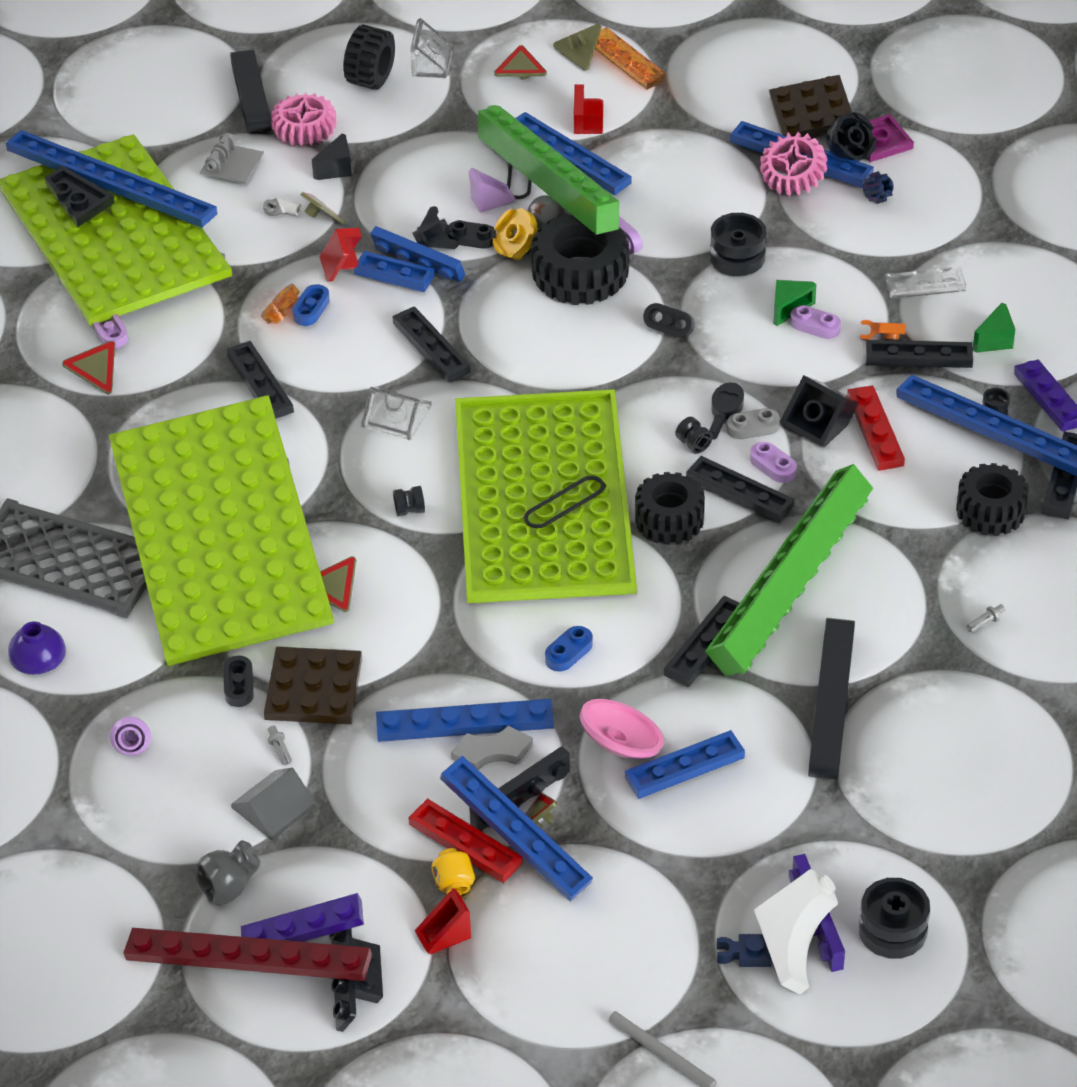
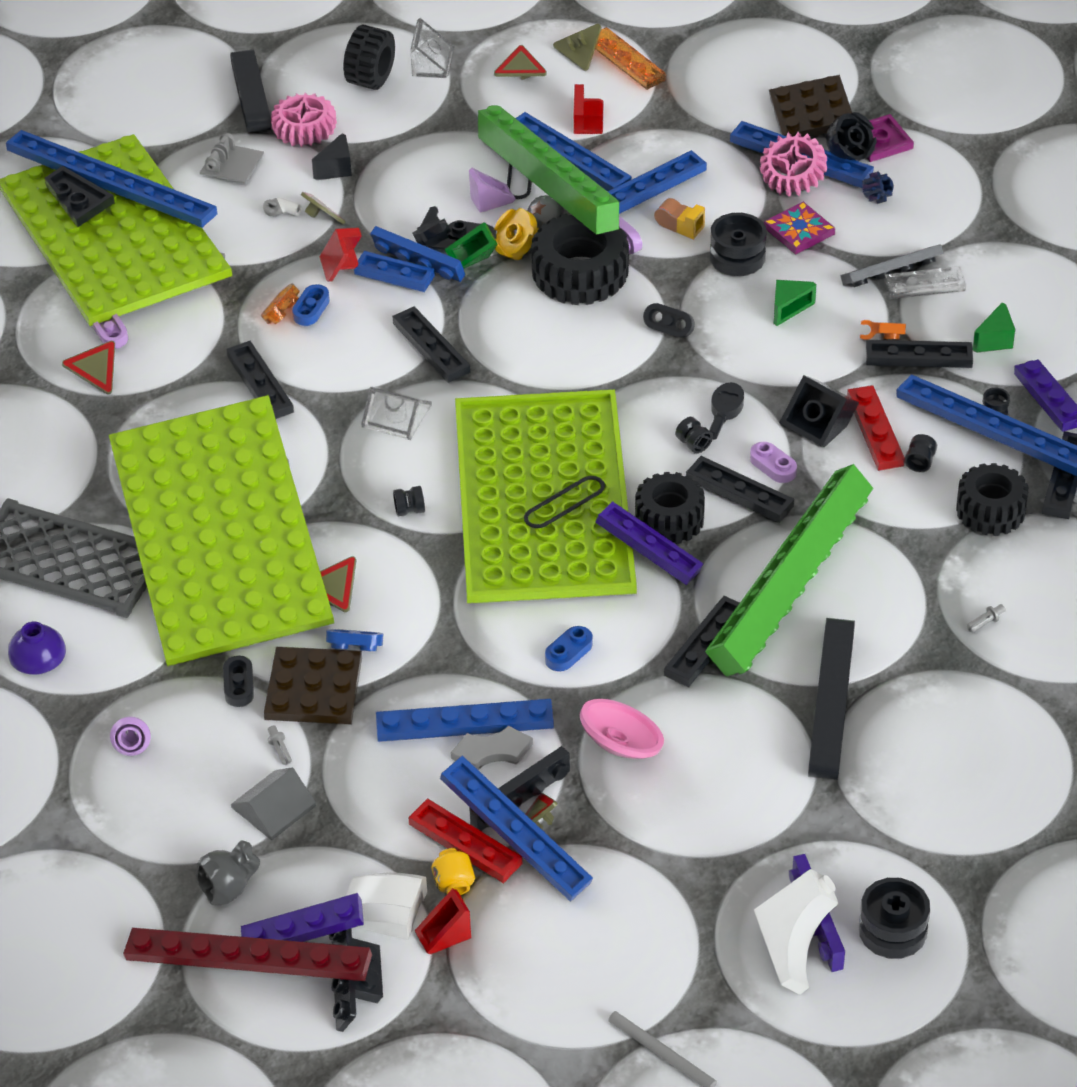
(343, 638): none -> blue plate
(389, 901): none -> white slope
(473, 246): none -> green slope
(649, 543): none -> dark purple plate
(658, 180): none -> blue plate
(681, 218): none -> leg
(684, 764): blue plate -> none
(749, 950): dark blue plate -> none
(753, 423): light grey plate -> none
(799, 227): none -> magenta tile
(815, 322): lavender plate -> none
(903, 264): none -> plate
(920, 453): none -> black wheel

